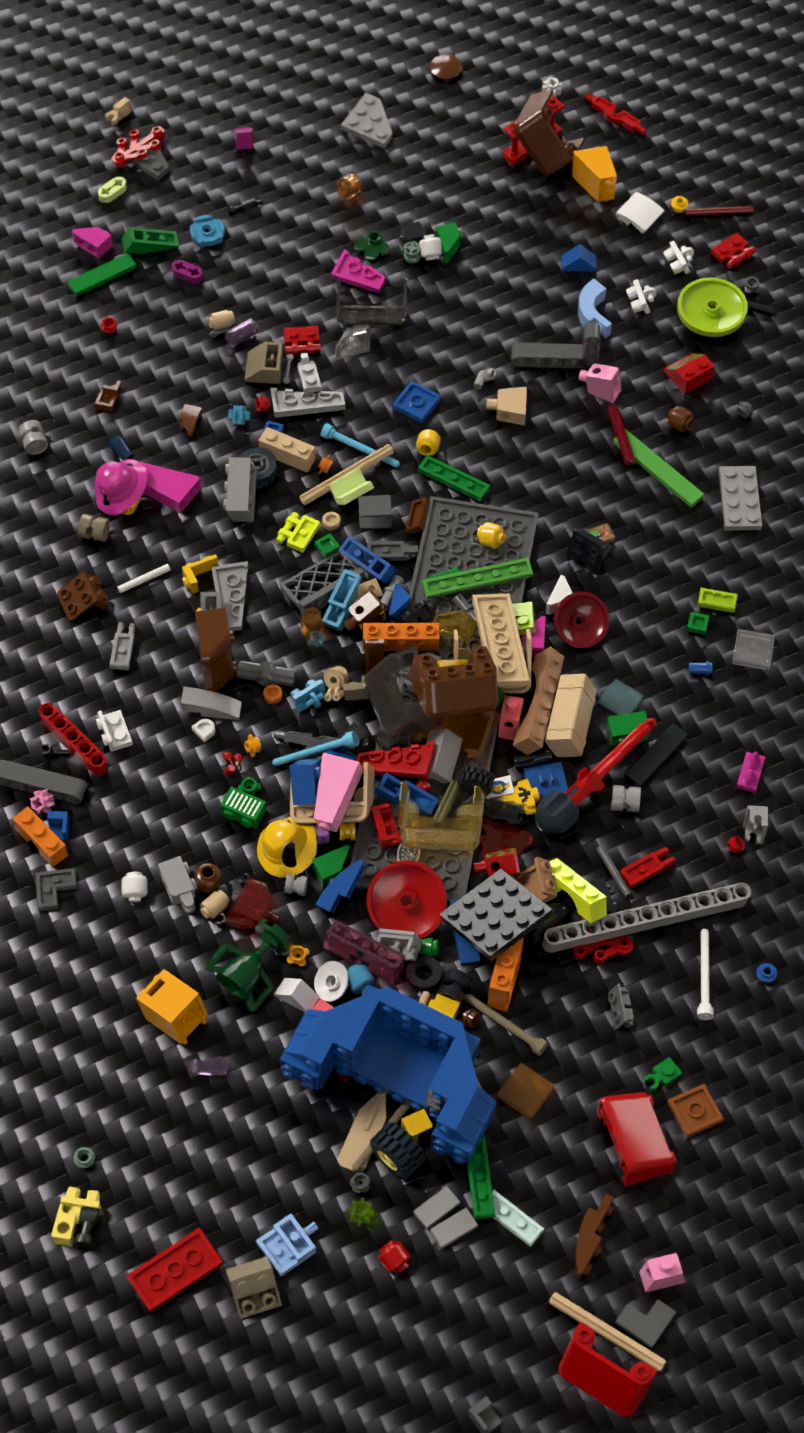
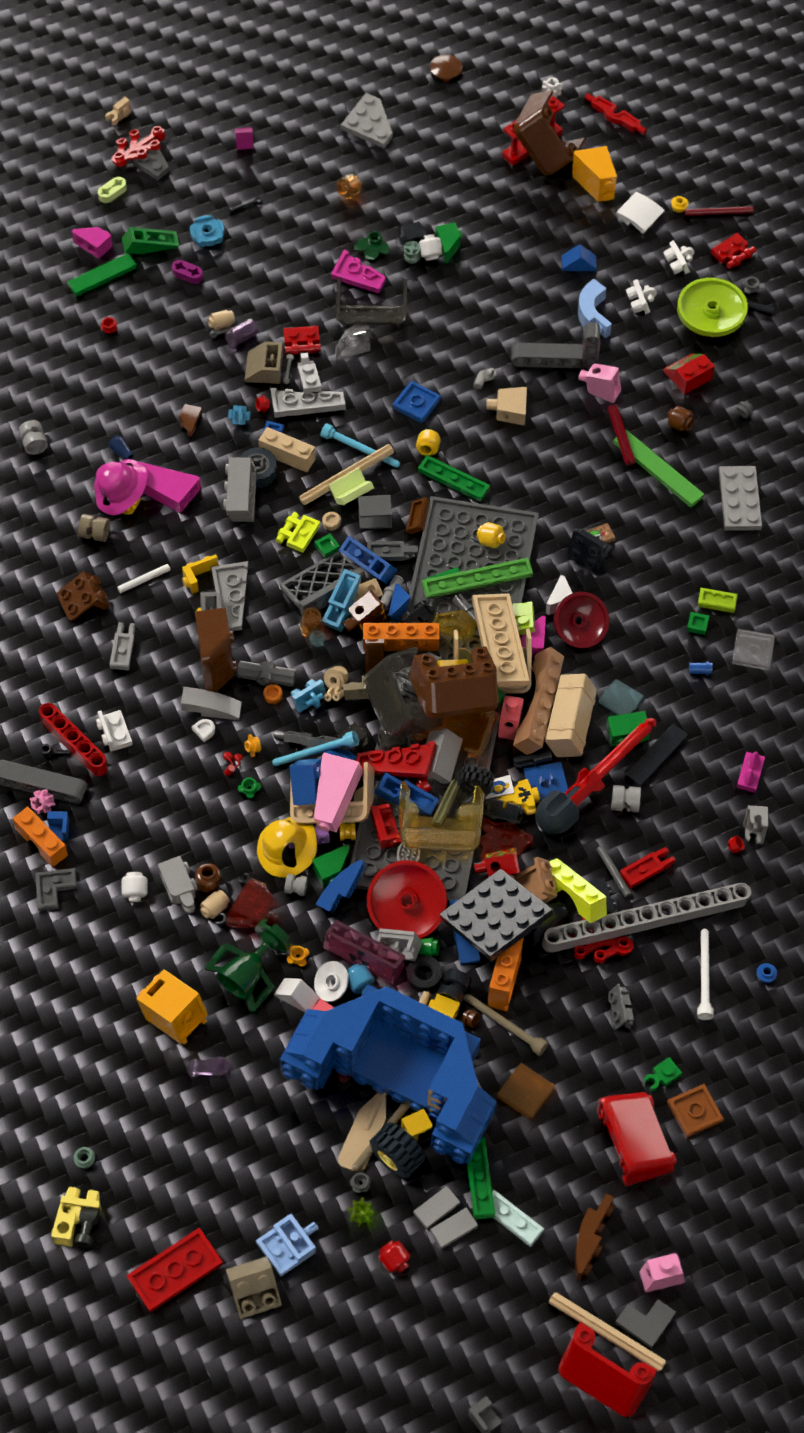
(107, 398): reddish brown slope -> none
(243, 808): green brick -> none
(325, 464): orange plate -> none

